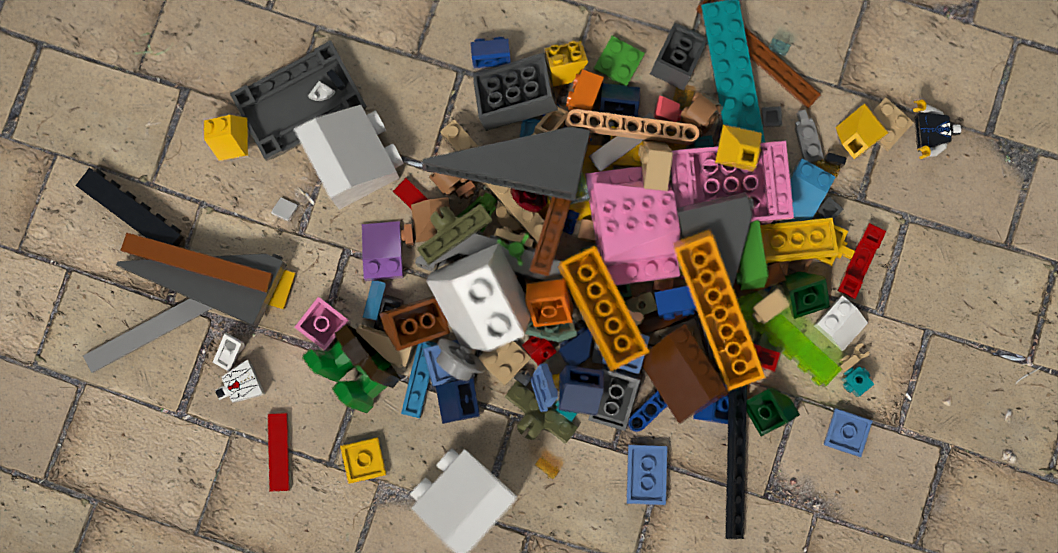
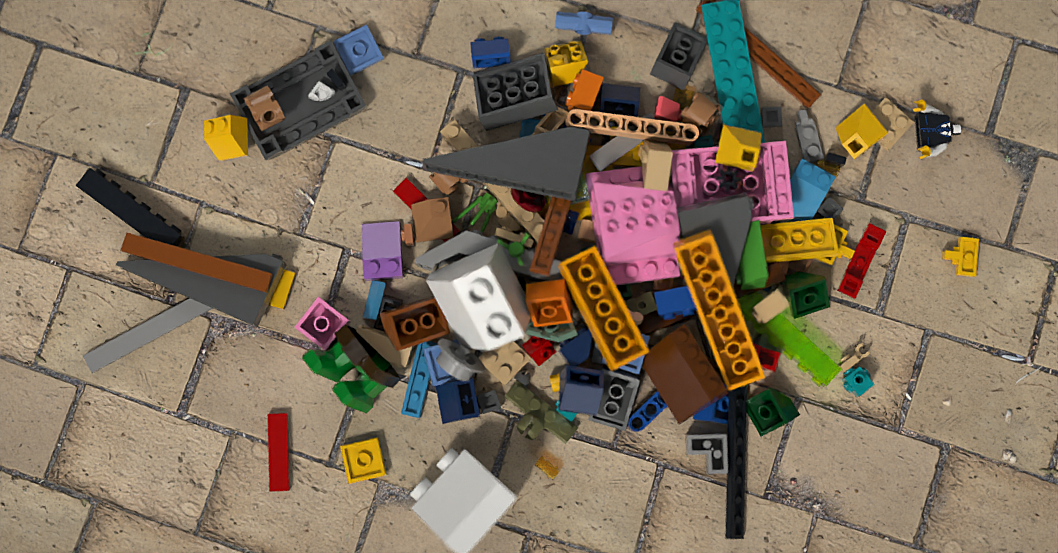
(228, 351): white slope -> none
(240, 383): white torso -> none
(264, 108): none -> medium nougat brick
(284, 209): white slope -> none
(349, 154): white slope -> none
(358, 50): none -> medium blue plate
(452, 231): olive plate -> none
(466, 190): nougat plate -> none
(488, 401): none -> dark grey plate
(544, 387): medium blue plate -> none
(583, 23): none -> medium blue piece
(619, 61): bright green plate -> none
(646, 474): medium blue plate -> none
(713, 447): none -> light grey brick
(729, 184): none -> black gear
(779, 46): clear light blue tile -> none
(841, 323): white slope -> none
(847, 432): medium blue plate -> none
(964, 256): none -> yellow hinge

